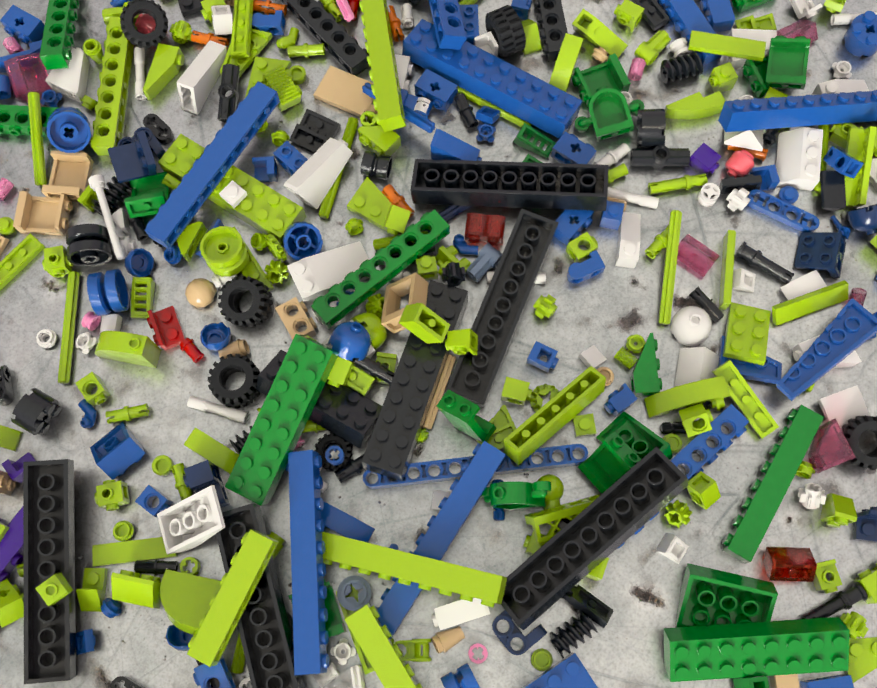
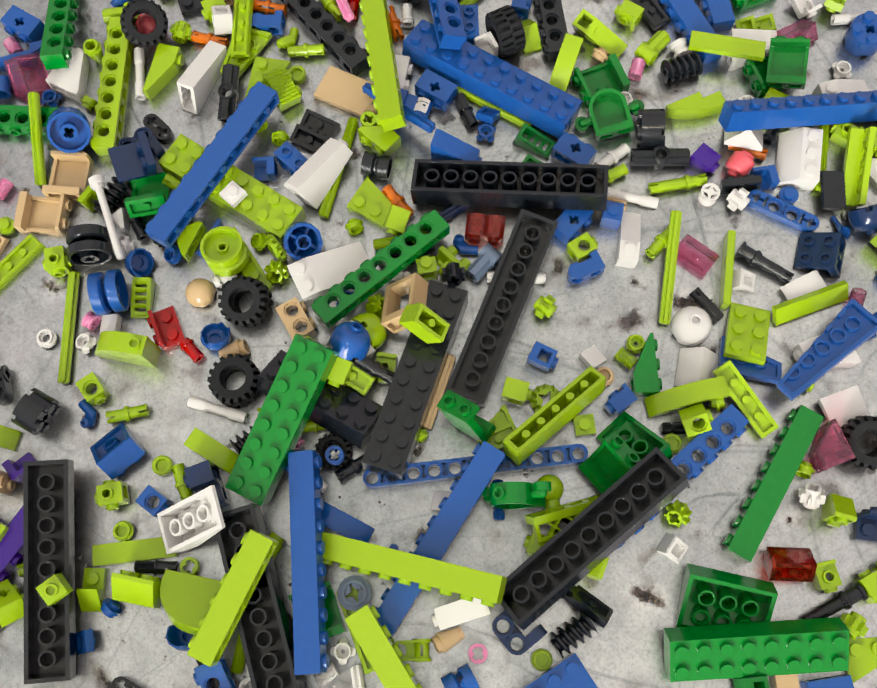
(462, 341): lime brick -> none
(703, 490): lime brick -> none
(723, 78): lime brick -> none
(842, 162): blue leg -> none

